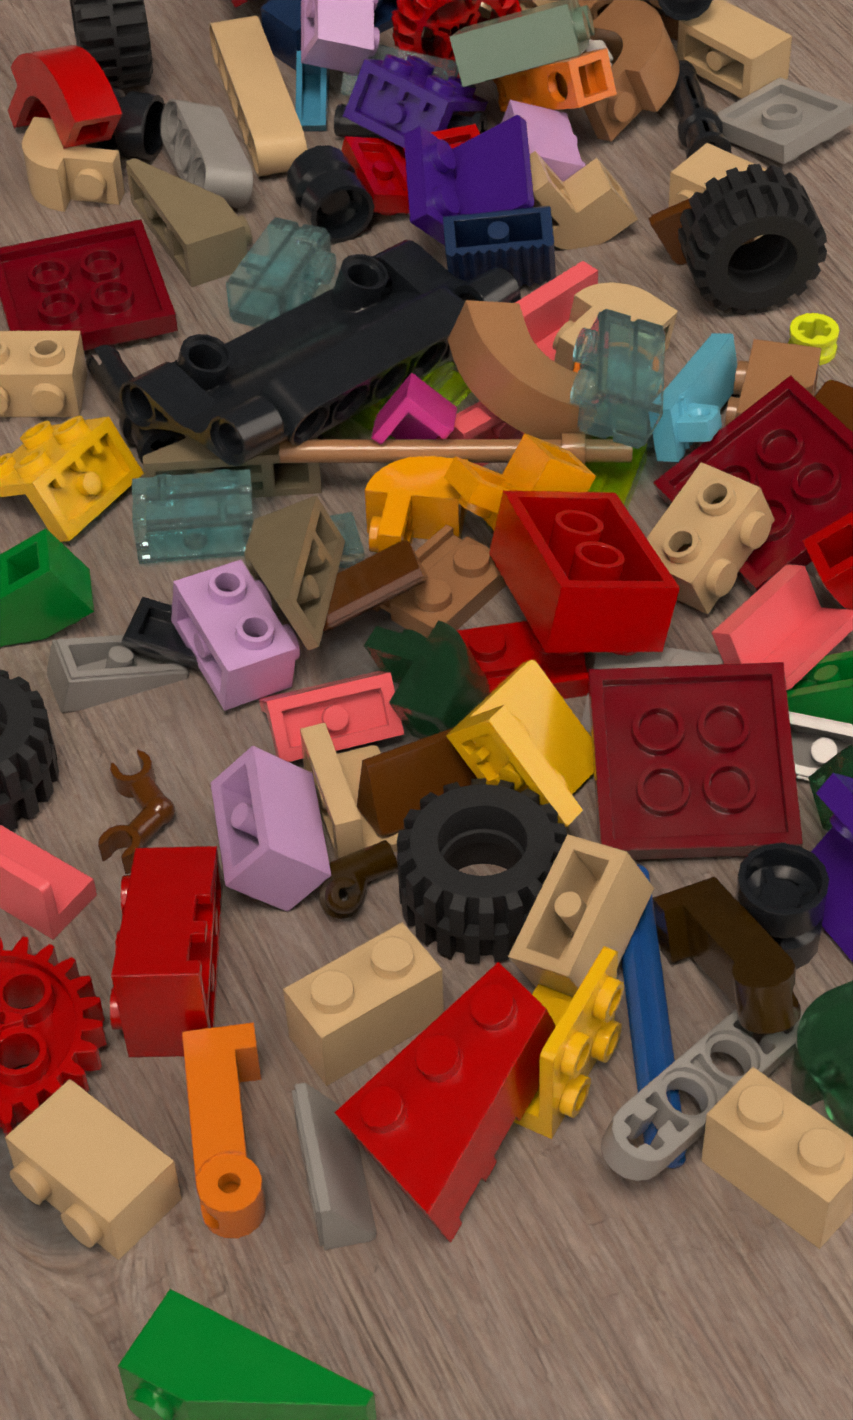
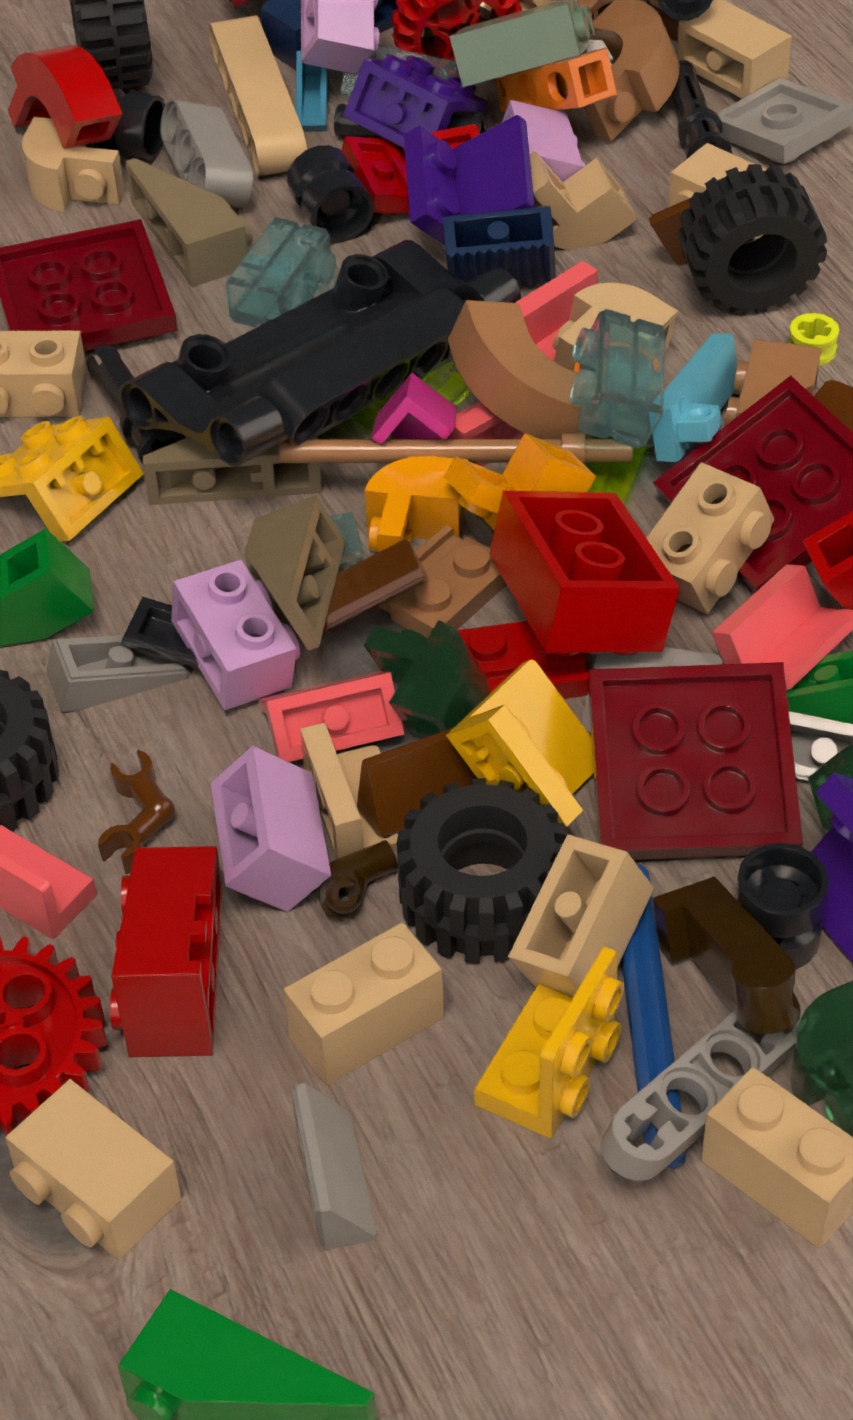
(192, 515): clear light blue brick -> none
(225, 1176): orange leg -> none
(453, 1095): red wedge -> none

